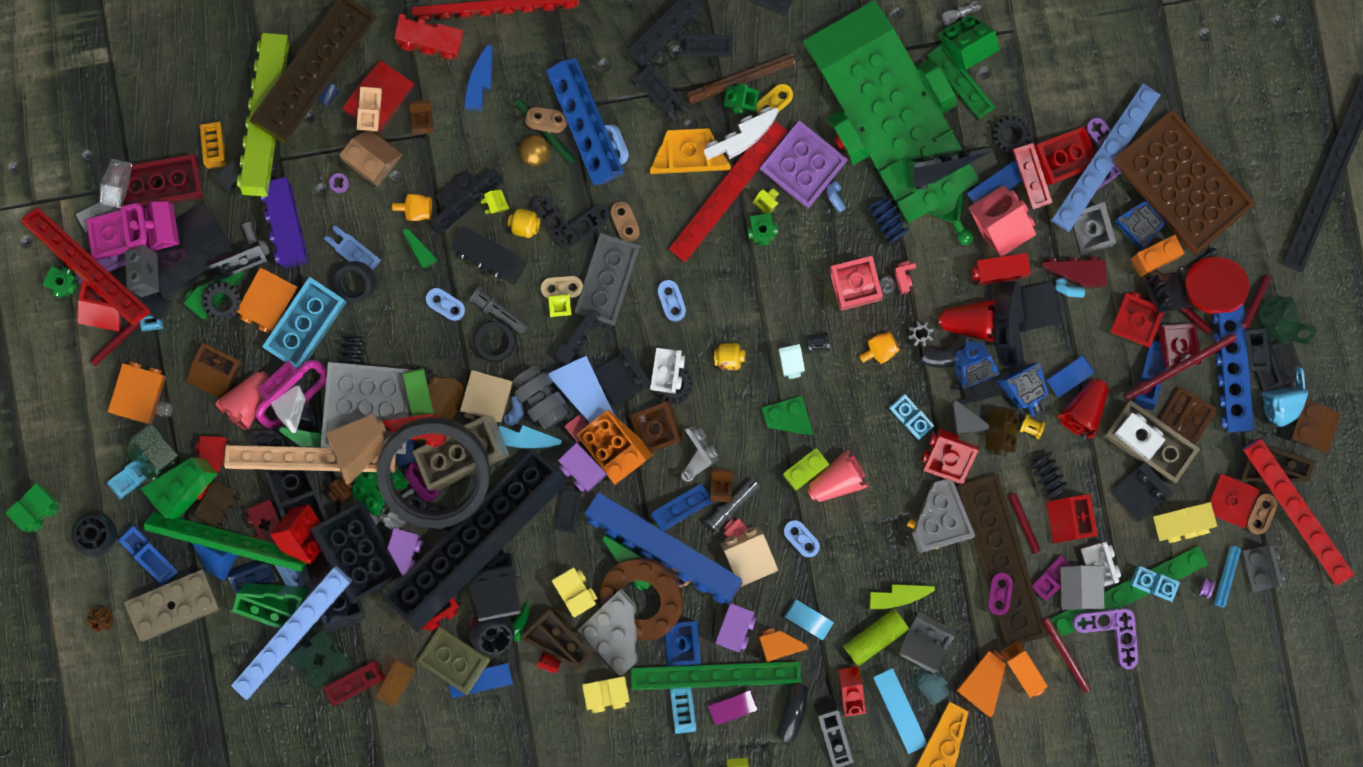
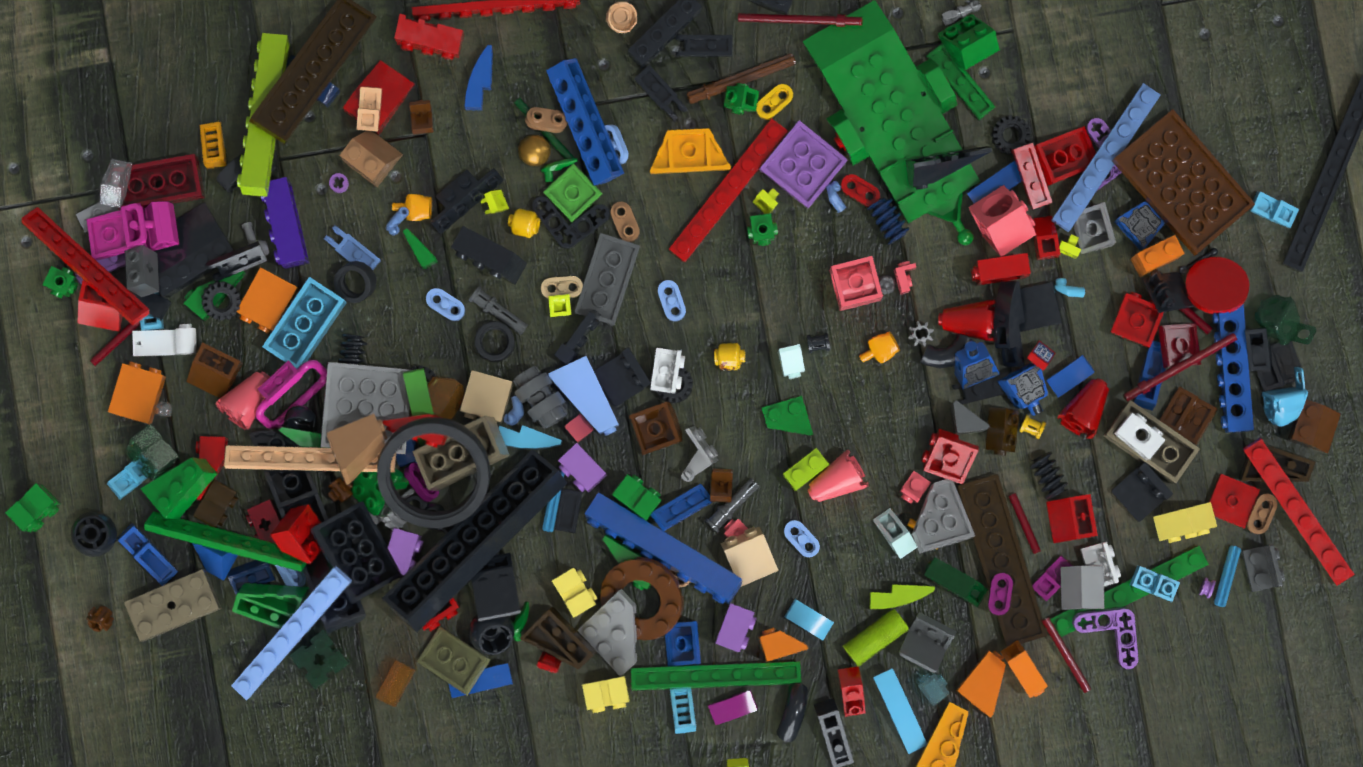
(165, 342): none -> white door
(289, 407): white slope -> none
(353, 683): dark red plate -> none
(397, 218): none -> medium blue arm
(551, 512): none -> dark azure axle
(556, 166): none -> green bar
(572, 193): none -> bright green plate
(614, 446): orange slope -> none
(621, 17): none -> light nougat hair
(637, 497): none -> green brick
(750, 130): white slope -> none
(839, 20): none -> dark red bar
(861, 189): none -> red plate
(895, 533): none -> light aqua slope
(911, 416): medium azure slope -> none
(914, 488): none -> coral bracket
(955, 581): none -> dark green slope
(1041, 355): none -> tile
(1046, 238): none -> red slope
(1069, 248): none -> neon yellow tile
(1082, 273): dark red slope -> none
(1256, 302): dark red bar -> none
(1274, 210): none -> medium azure slope

